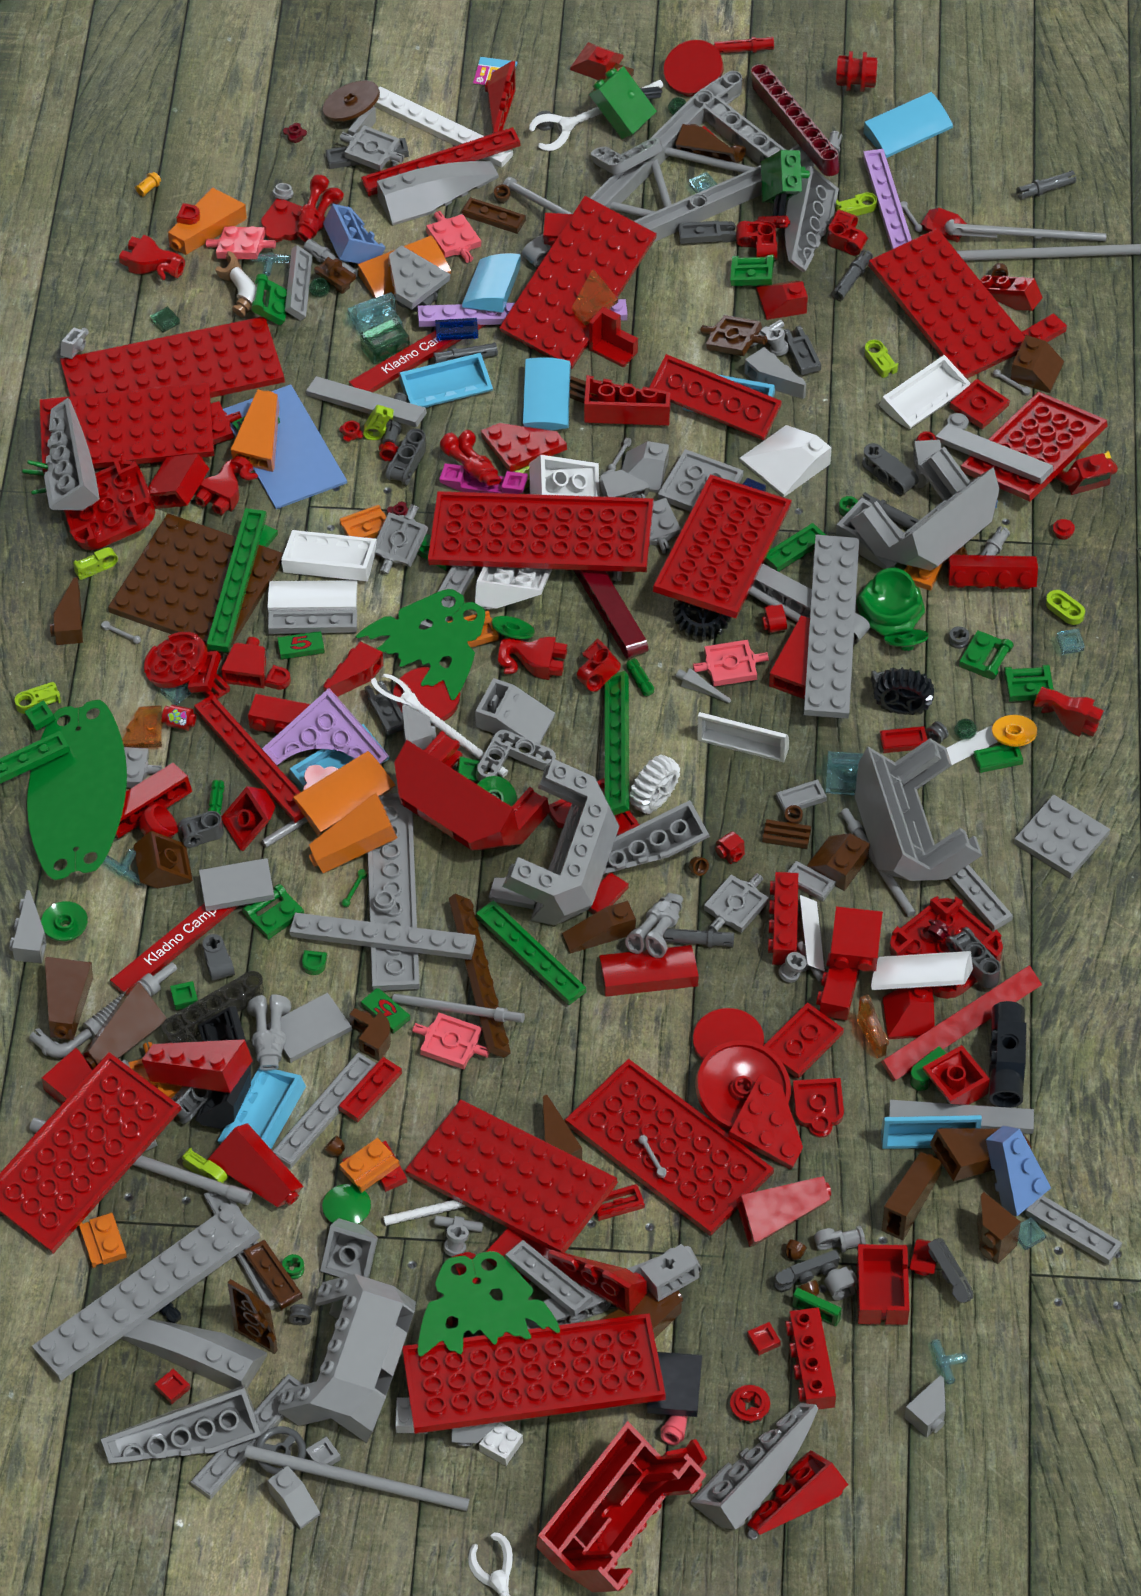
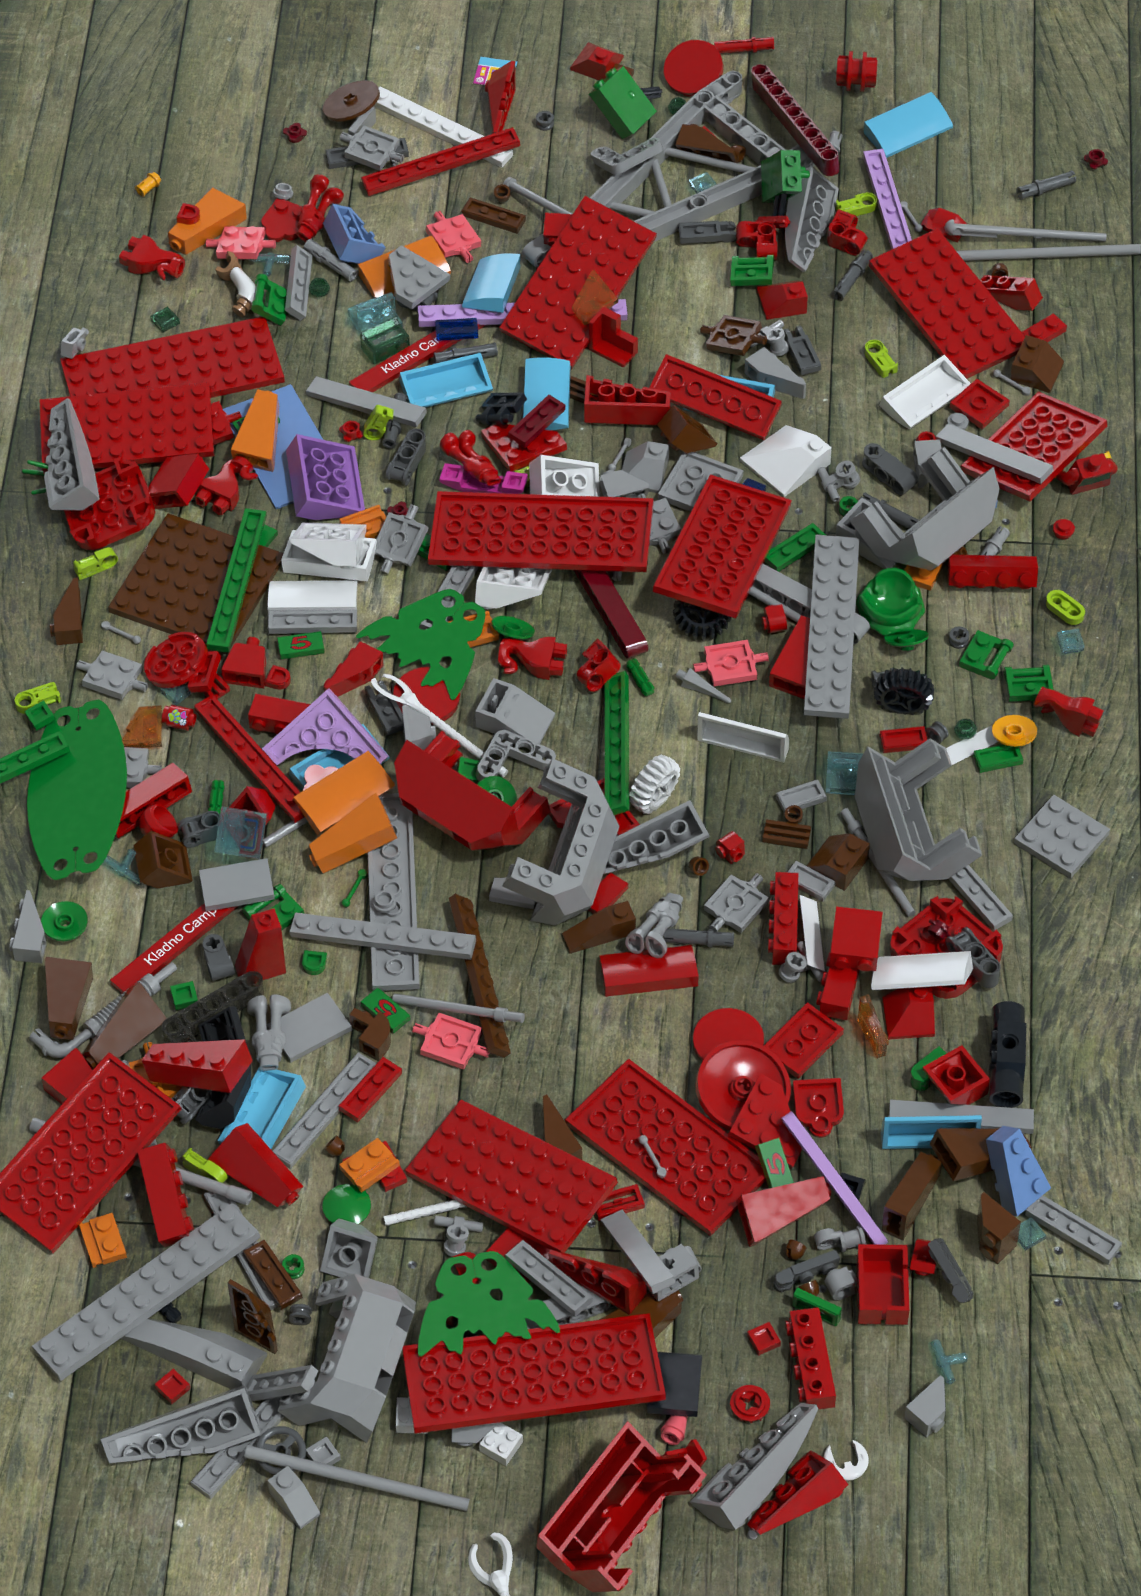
(112, 675): none -> light grey plate
(165, 1193): none -> red brick
(240, 832): none -> clear light blue slope
(262, 947): none -> red slope
(282, 1382): none -> light grey plate
(324, 478): none -> medium lavender slope
(331, 542): none -> white slope
(335, 274): reddish brown hips -> none
(388, 451): red plate -> none
(427, 188): light grey wedge -> none
(499, 406): none -> black plate
(531, 952): green plate -> none
(536, 421): none -> dark red plate
(566, 124): white piece -> none
(638, 1251): none -> light grey tile
(685, 432): none -> reddish brown slope
(774, 1163): none -> green tile
(834, 1179): none -> lavender beam
(839, 479): none -> light grey piece
(851, 1472): none -> white head
(854, 1183): none -> black slope
(960, 1022): red tile -> none
(1096, 158): none -> dark red plate

